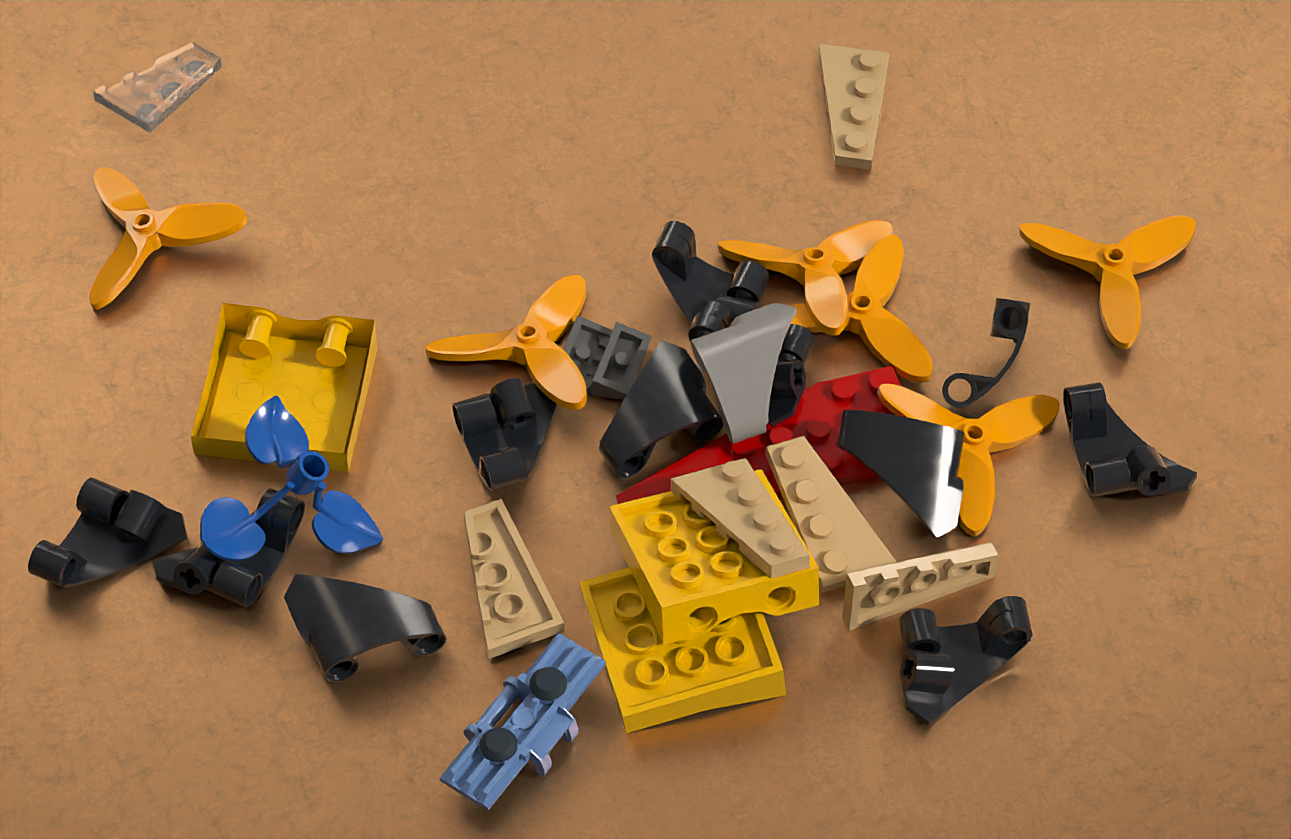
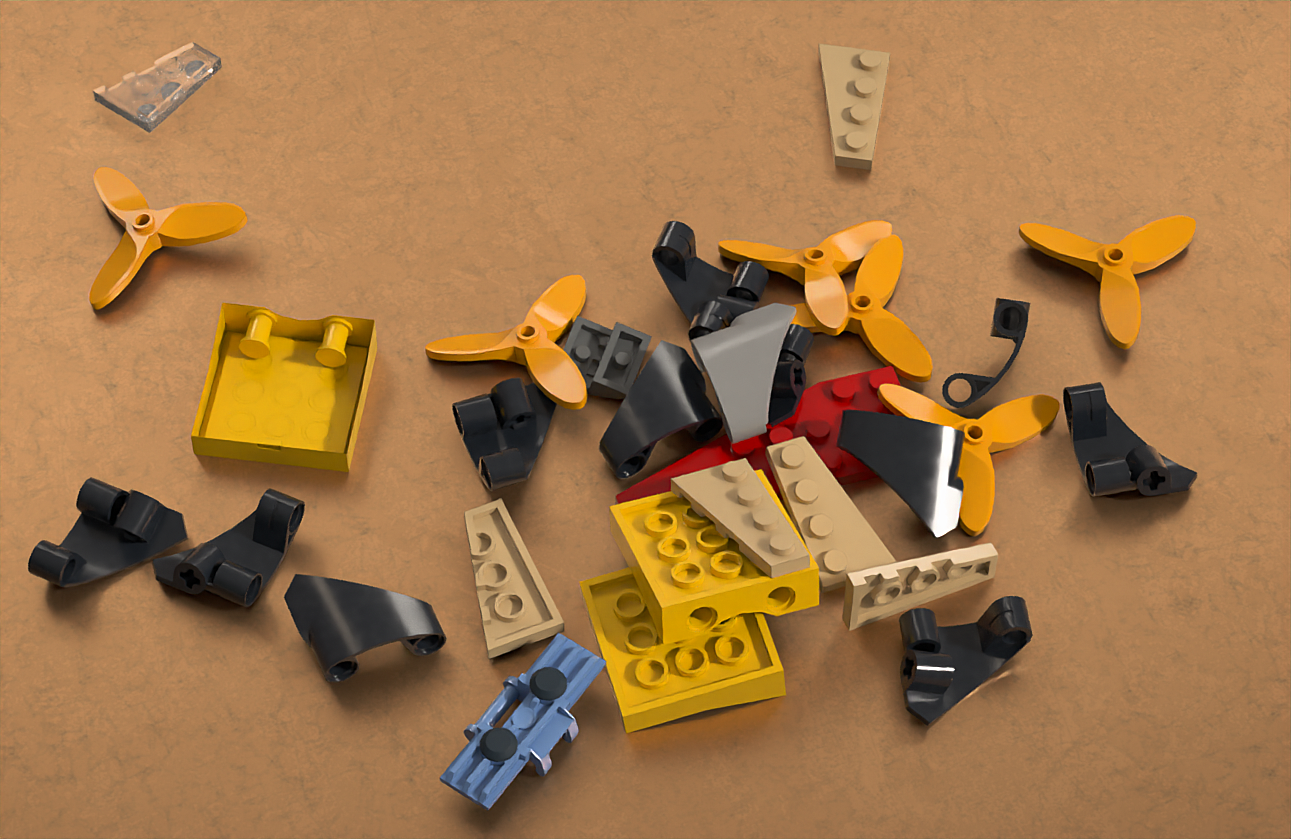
(279, 438): blue plant -> none

